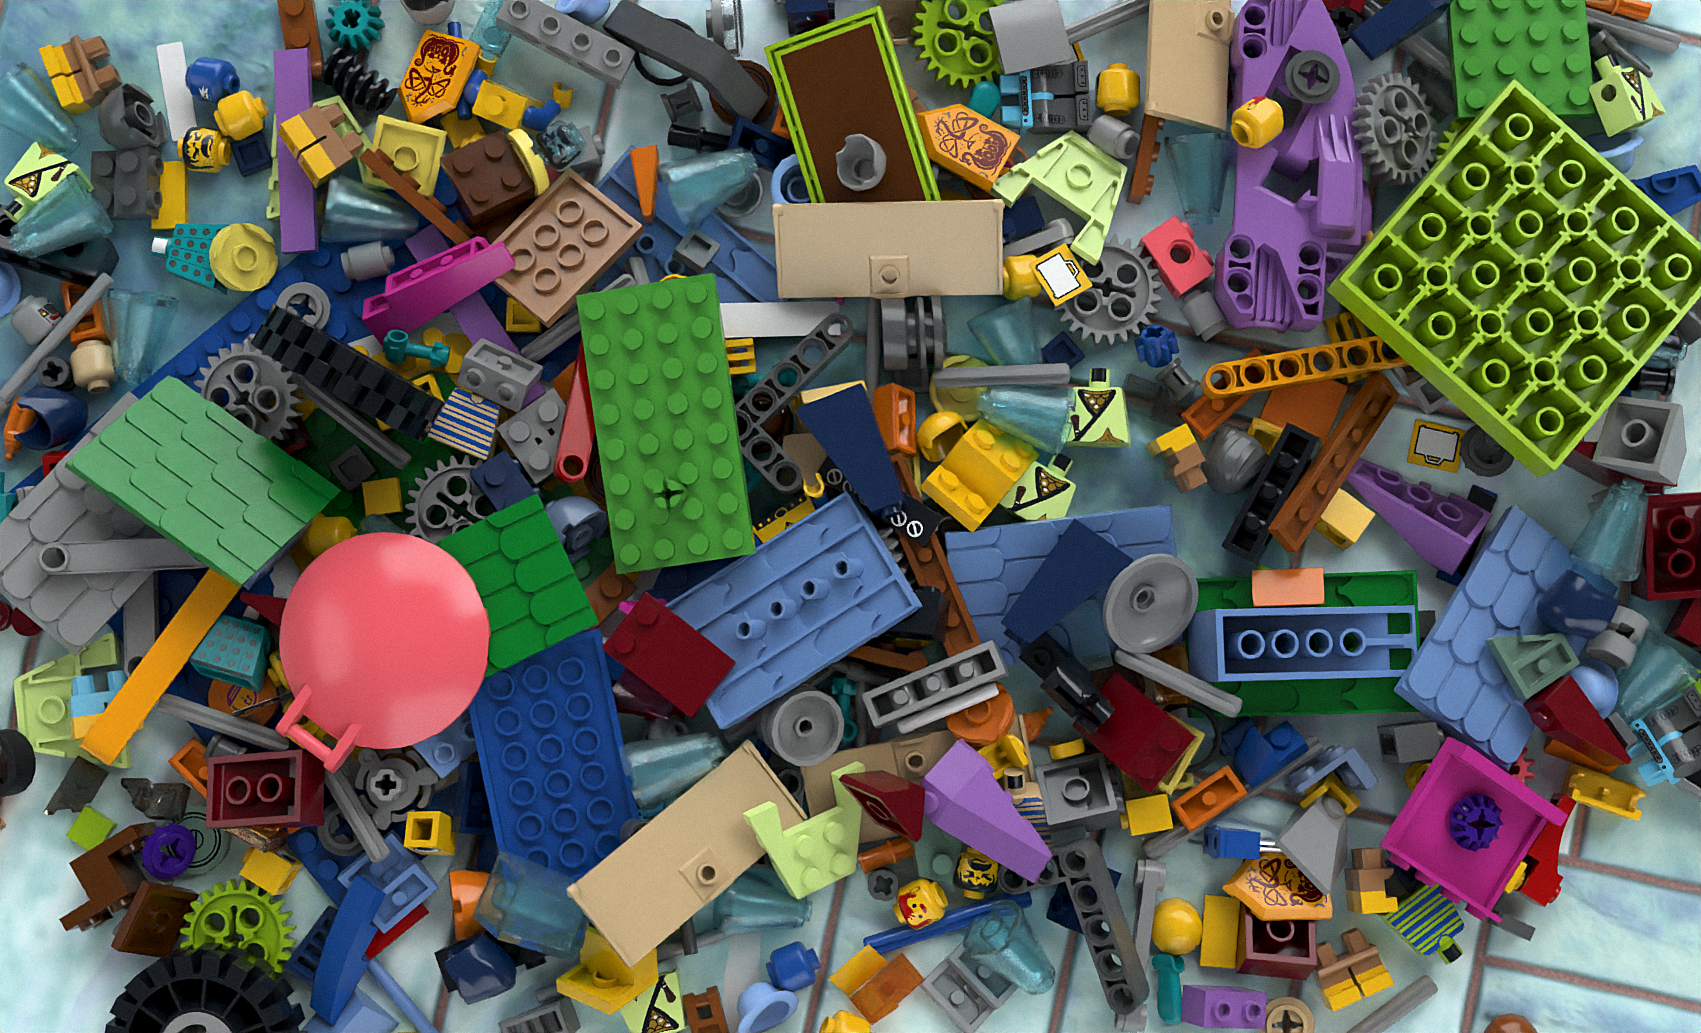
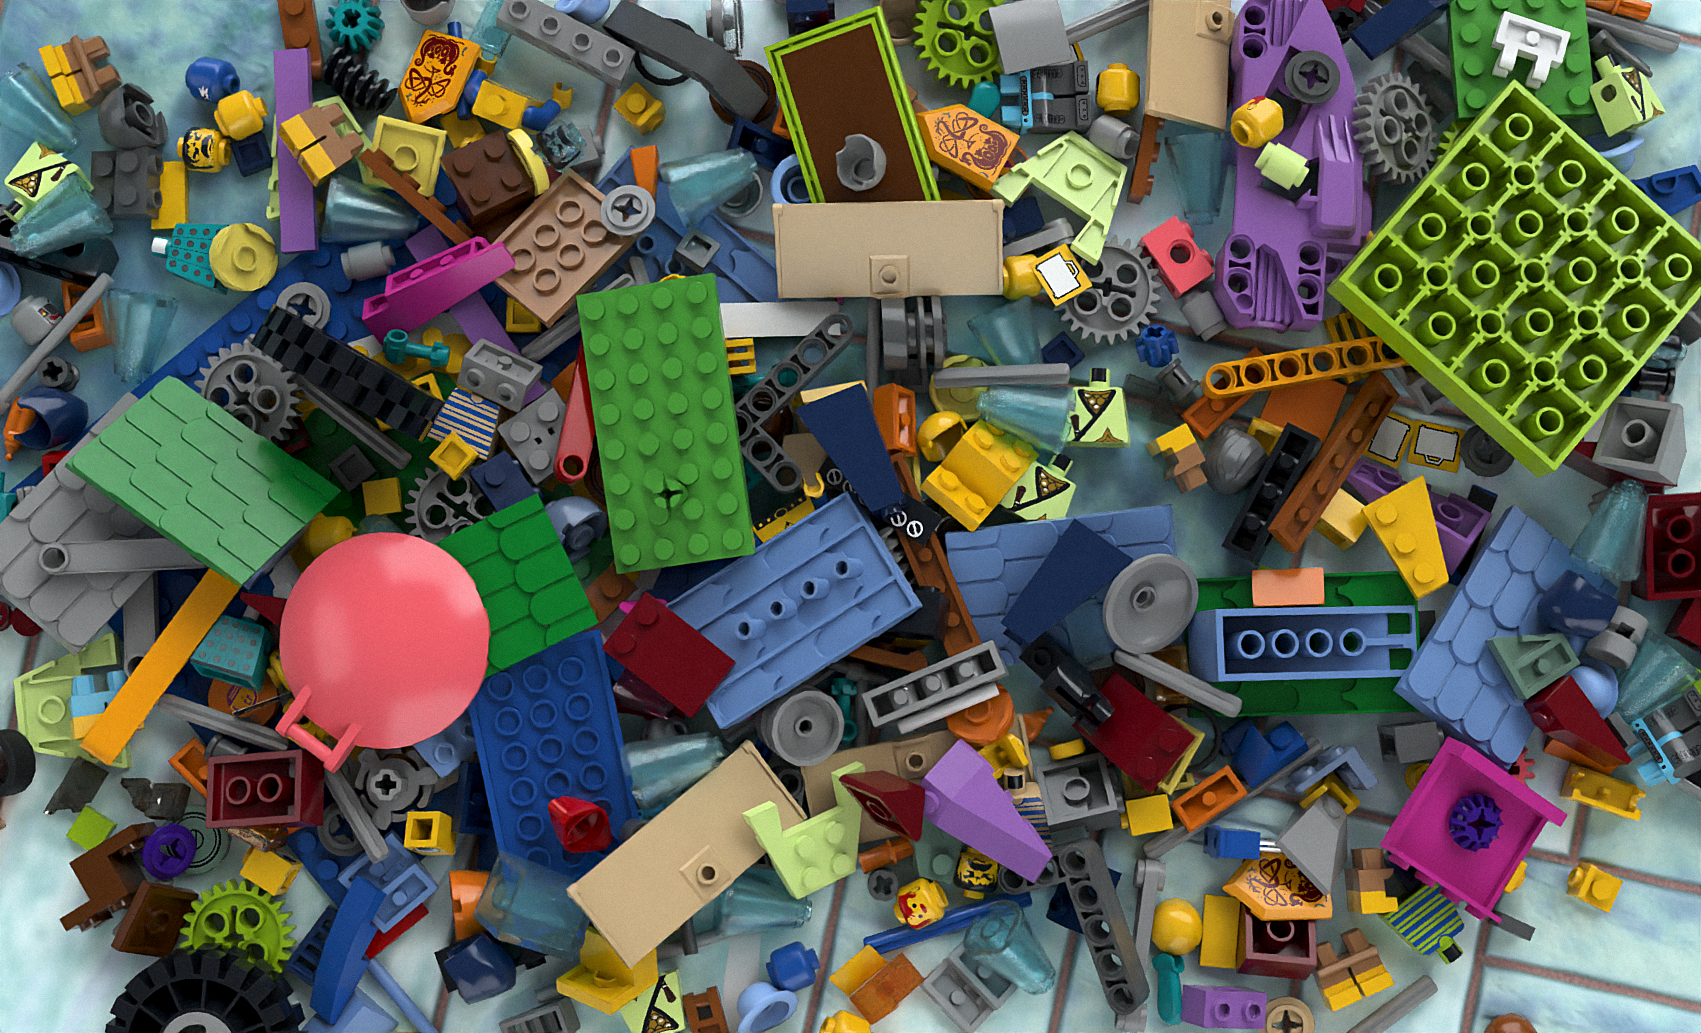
(93, 366): tan head -> none
(176, 94): white sticker -> none
(454, 456): none -> yellow tile
(579, 824): none -> red hat
(620, 200): none -> light grey gear
(640, 109): none -> yellow bracket
(681, 102): dark grey bush -> none
(697, 139): black axle -> none
(1282, 165): none -> yellowish green brick
(1391, 440): none -> sticker
(1410, 536): none -> yellow wing
(1529, 40): none -> white plate
(1542, 875): red slope -> none
(1593, 886): none -> yellow bracket

